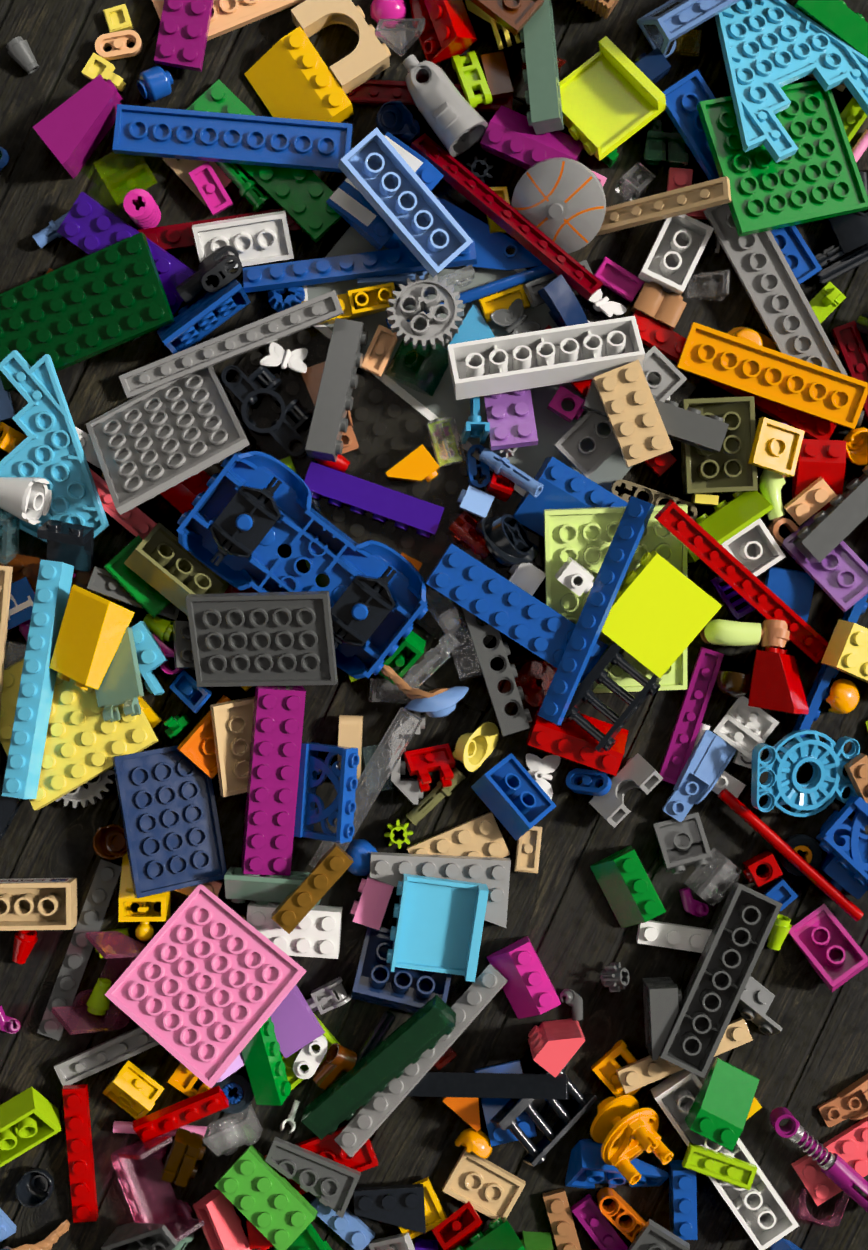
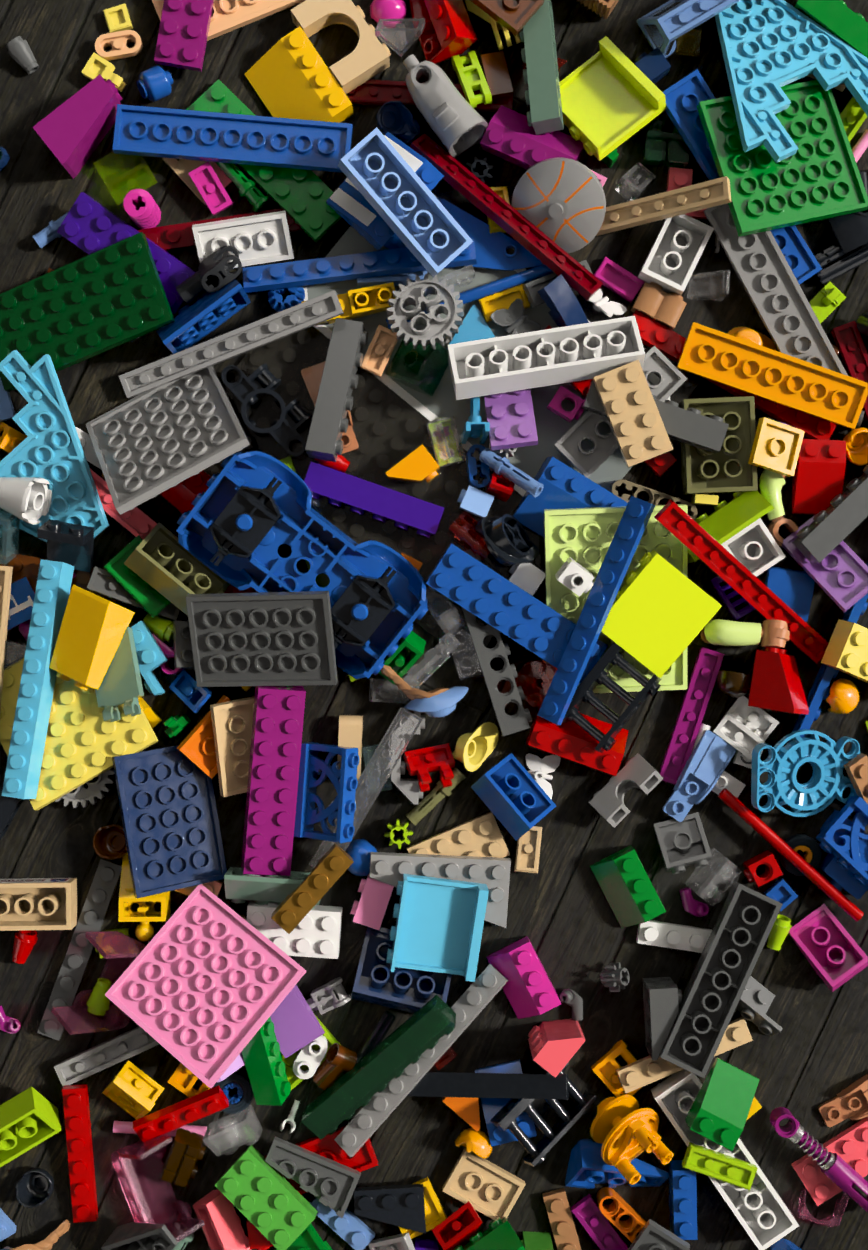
(293, 359): white piece -> none
(590, 782): blue plate -> none
(810, 501): light nougat plate -> none

